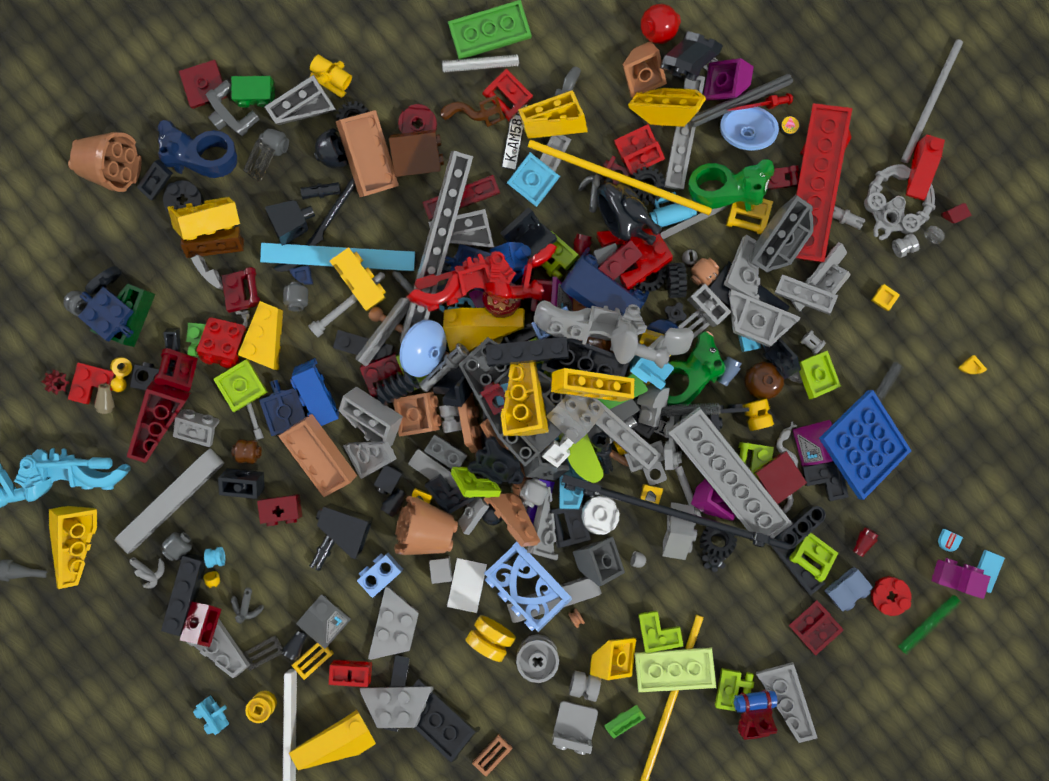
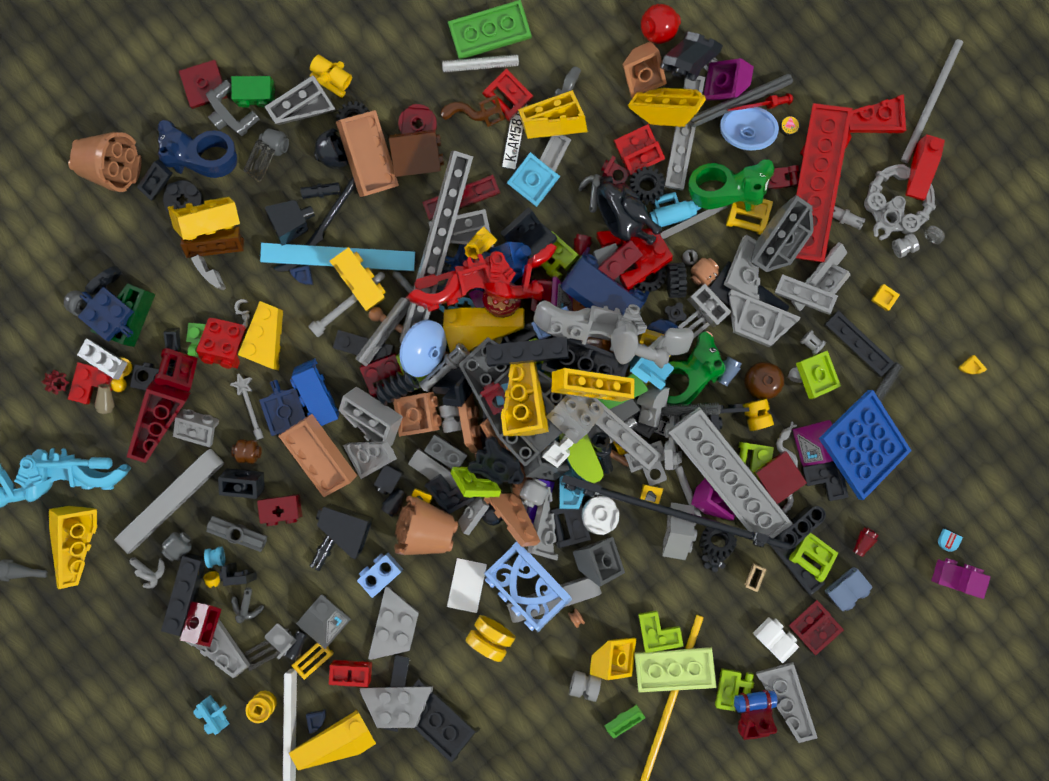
(102, 359): none -> plate
(226, 530): none -> dark grey piece
(231, 576): none -> black bracket
(235, 292): dark red plate -> none
(240, 385): lime plate -> none
(280, 639): none -> light grey bracket
(295, 296): dark grey head -> none
(315, 720): none -> dark blue tile
(441, 570): light grey panel -> none
(480, 243): none -> yellow piece
(503, 742): nougat tile -> none
(541, 669): light grey wheel -> none
(574, 727): light grey bracket -> none
(619, 177): yellow piece -> none
(638, 559): light grey hinge -> none
(747, 344): medium azure slope -> none
(759, 579): none -> tan piece
(775, 639): none -> white brick
(782, 358): black hinge -> none
(859, 343): none -> black plate
(880, 118): none -> red wing
(902, 597): red plate -> none
(928, 624): green axle -> none
(956, 213): dark red slope -> none
(991, 564): medium azure tile -> none

